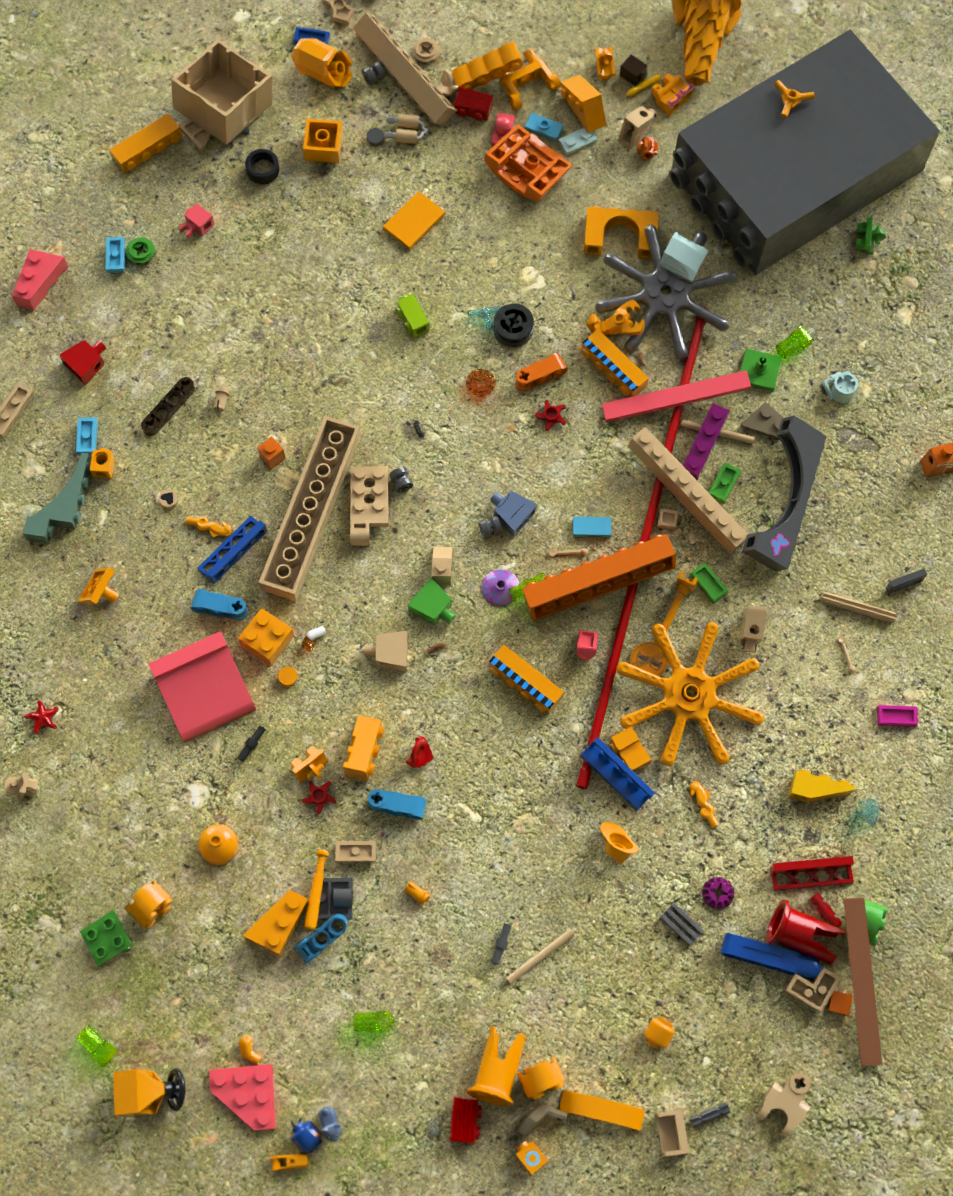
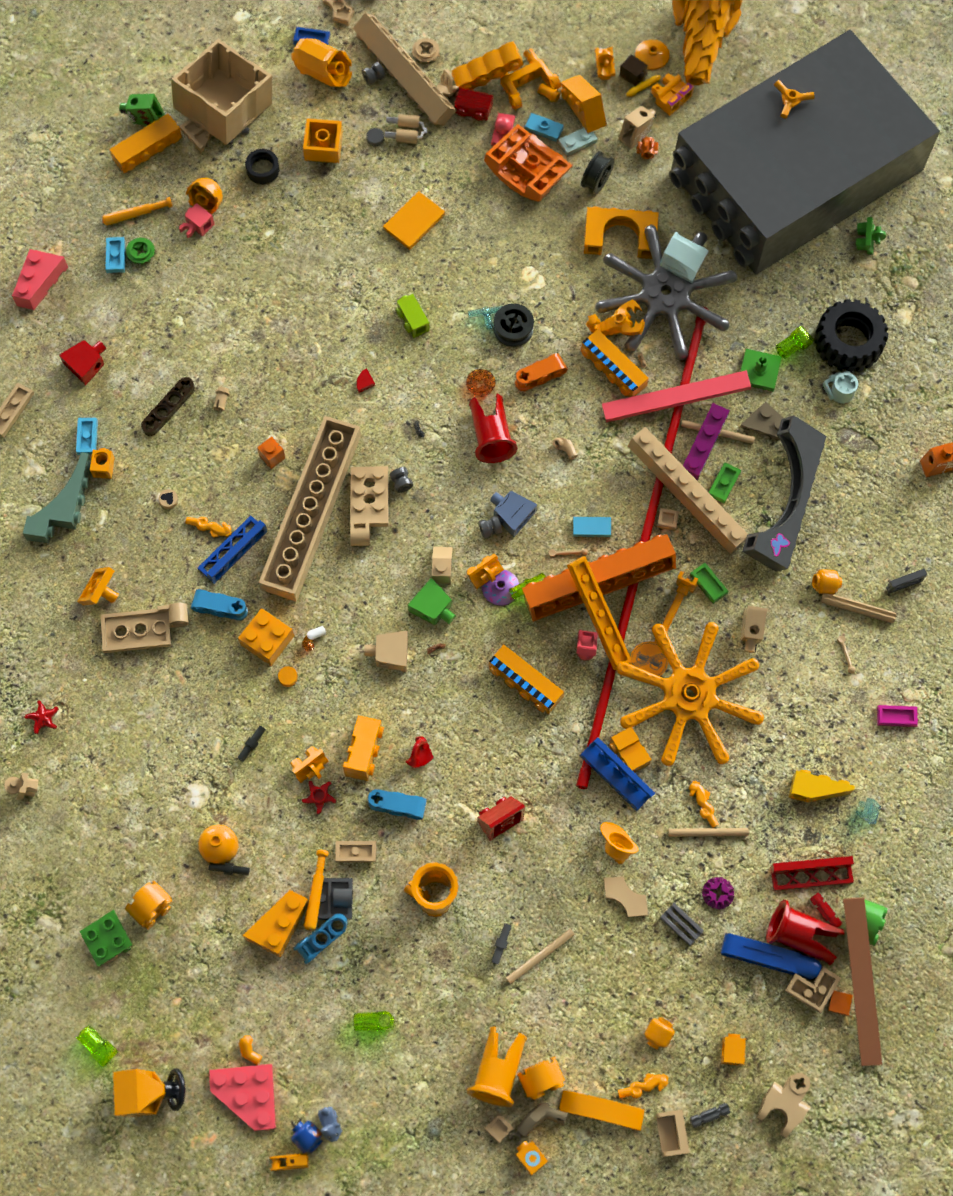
(126, 214): none -> light orange piece
(142, 109): none -> bright green torso
(157, 628): none -> tan hinge
(202, 686): coral panel -> none
(205, 193): none -> light orange cylinder
(229, 869): none -> pearl dark grey bar
(364, 381): none -> red tile
(434, 873): none -> light orange piece
(464, 1120): red brick -> none
(485, 571): none -> light orange hips
(492, 433): none -> red piece
(498, 1128): none -> tan tile
(501, 817): none -> red slope
(549, 93): none -> light orange pin
(551, 415): red animal -> none
(565, 445): none -> tan arm
(597, 172): none -> pearl dark grey wheel
(599, 612): none -> light orange tile
(633, 903): none -> tan tile
(651, 1081): none -> light orange animal
(656, 59): none -> light orange dish
(708, 832): none -> tan bar
(733, 1050): none -> light orange brick
(826, 581): none -> light orange head
(858, 316): none -> black tyre

